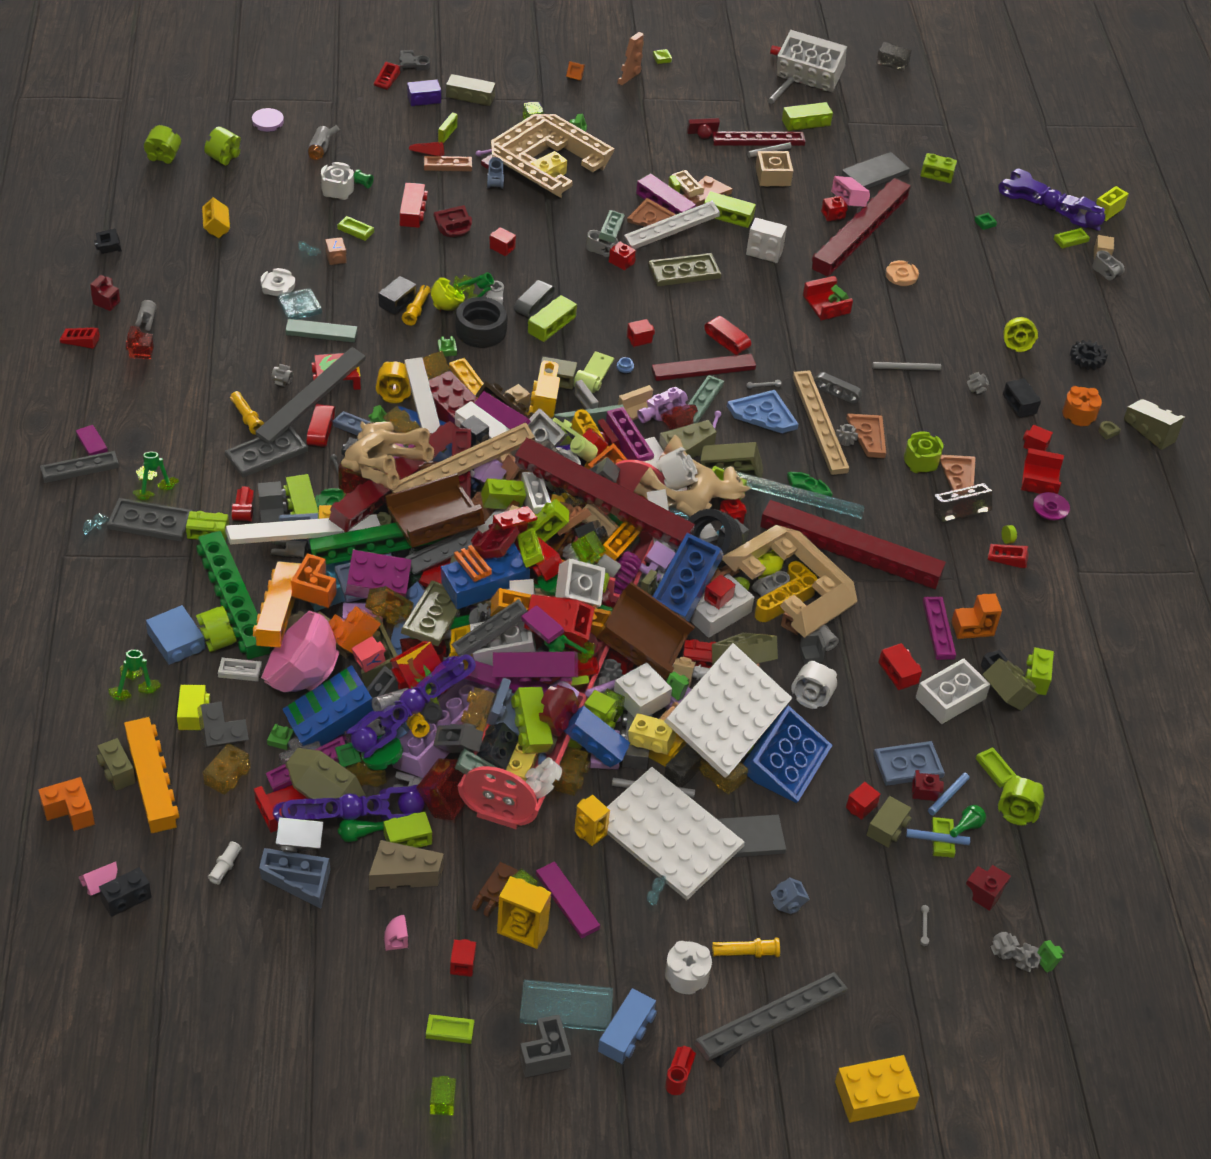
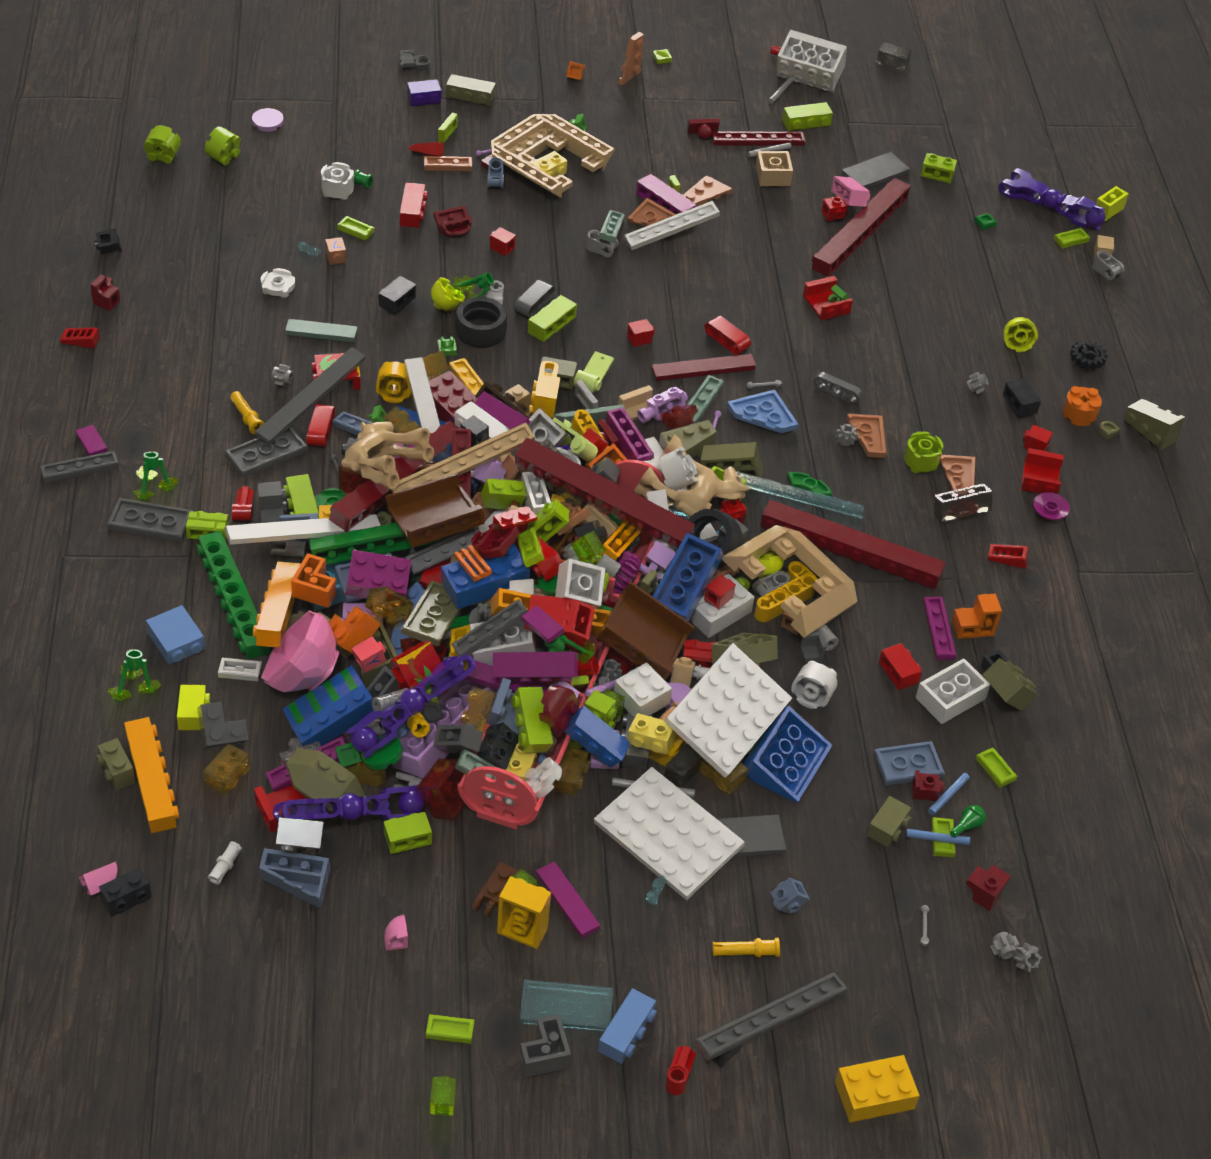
(67, 799): orange brick -> none
(97, 520): clear light blue piece -> none
(139, 343): clear red brick -> none
(146, 314): light grey hinge -> none
(215, 218): yellow brick -> none
(216, 628): lime brick -> none
(280, 737): bright green tile -> none
(299, 304): clear light blue tile -> none
(320, 141): light grey piece -> none
(353, 829): green piece -> none
(391, 68): red slope -> none
(405, 865): dark tan wedge -> none
(414, 308): yellow pin -> none
(463, 957): red brick -> none
(531, 108): clear neon green brick -> none
(591, 820): yellow brick -> none
(622, 256): red brick -> none
(625, 365): medium blue plate -> none
(678, 684): bright green tile -> none
(684, 269): olive tile -> none
(688, 184): tan tile -> none
(688, 967): white brick -> none
(732, 209): lime brick -> none
(766, 240): white brick -> none
(820, 422): tan plate -> none
(863, 800): red brick -> none
(902, 273): light nougat tile -> none
(906, 366): light grey bar -> none
(1009, 534): lime tile -> none
(1021, 800): lime brick -> none
(1040, 669): lime brick -> none
(1050, 955): bright green tile -> none

